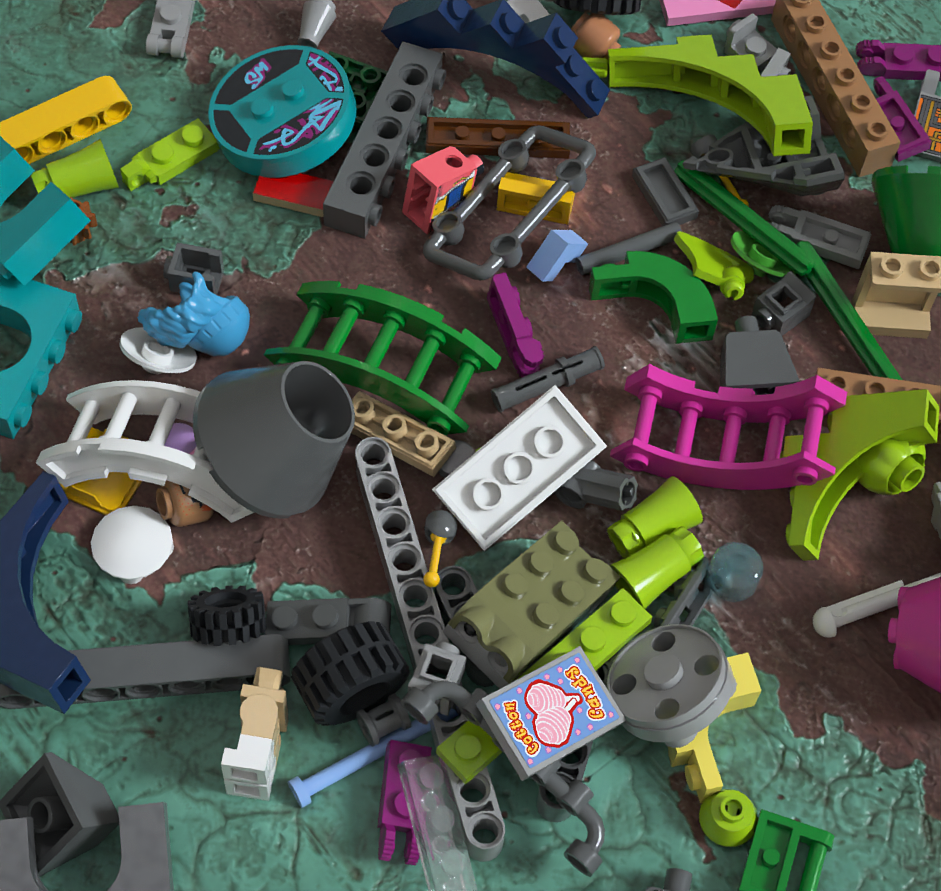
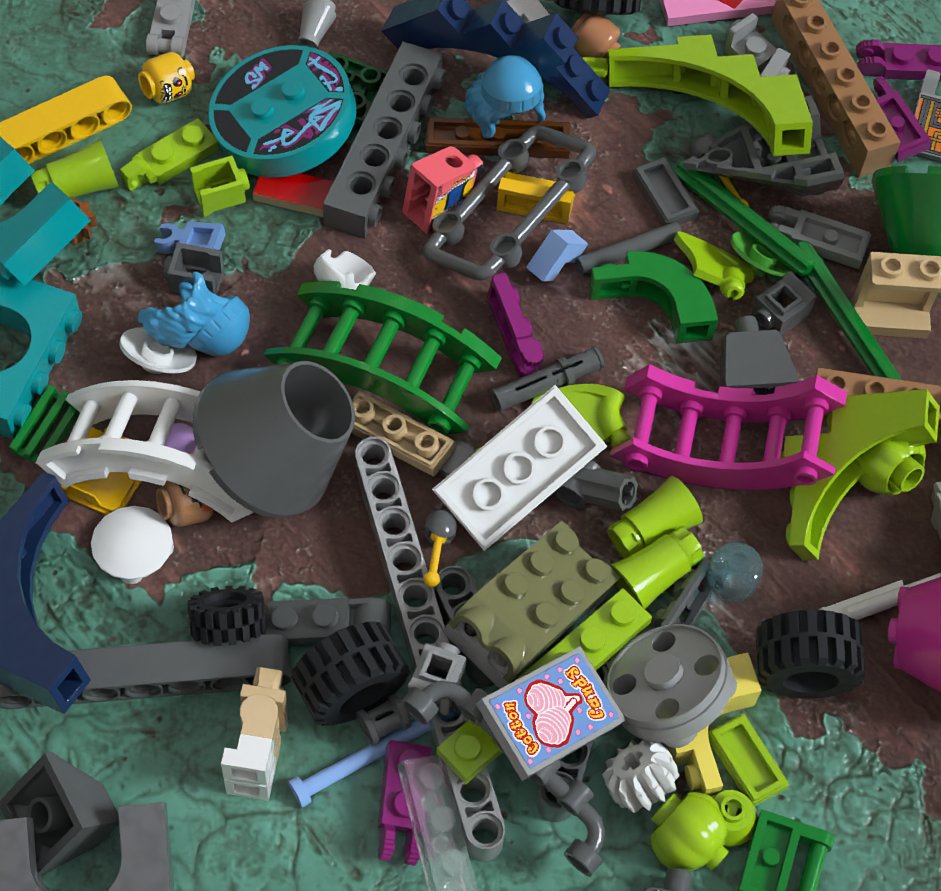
(35, 418): none -> green tile
(166, 77): none -> yellow head
(195, 233): none -> medium blue plate
(219, 185): none -> lime window
(345, 268): none -> white hair
(505, 89): none -> dark azure hair
(600, 409): none -> lime arm
(640, 775): none -> white gear
(689, 832): none -> lime plant
(747, 760): none -> lime tile
(810, 654): none -> black tyre

